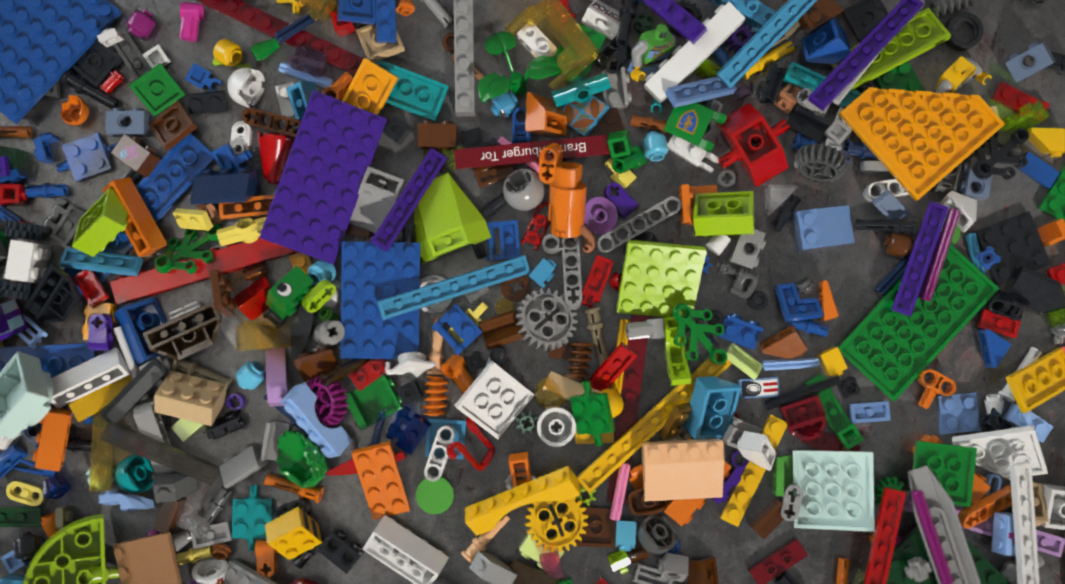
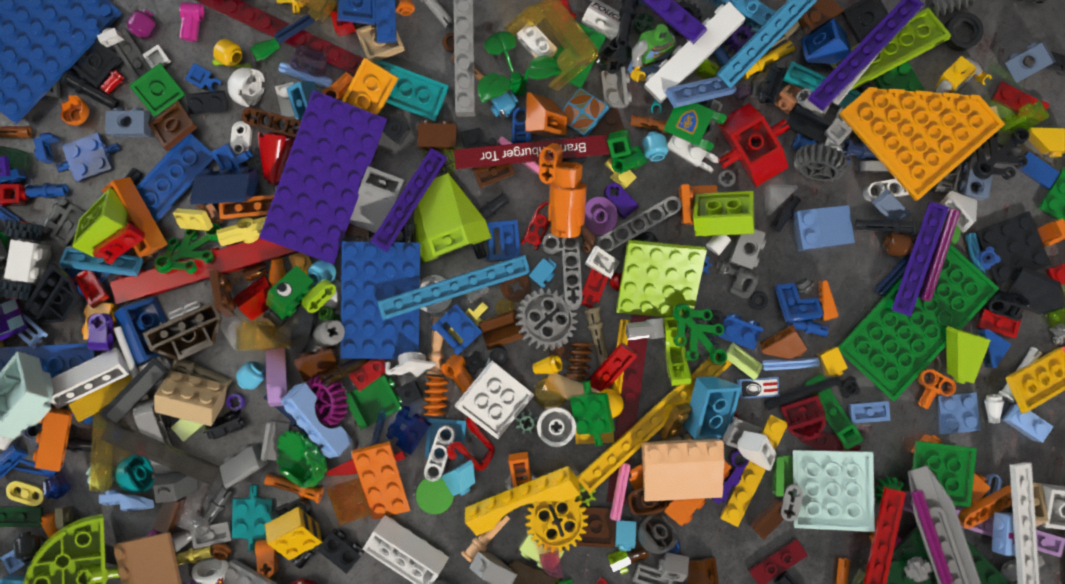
(118, 243): none -> red plate
(135, 155): brick -> none
(277, 270): none -> orange cone
(349, 501): none -> clear orange hinge
(460, 478): none -> medium azure slope
(523, 189): light grey wheel -> none
(548, 365): none -> yellow cone
(581, 90): teal piece -> none
(602, 262): none -> white slope
(964, 354): none -> lime slope
(994, 421): black hinge -> none
(1005, 447): white wing -> none

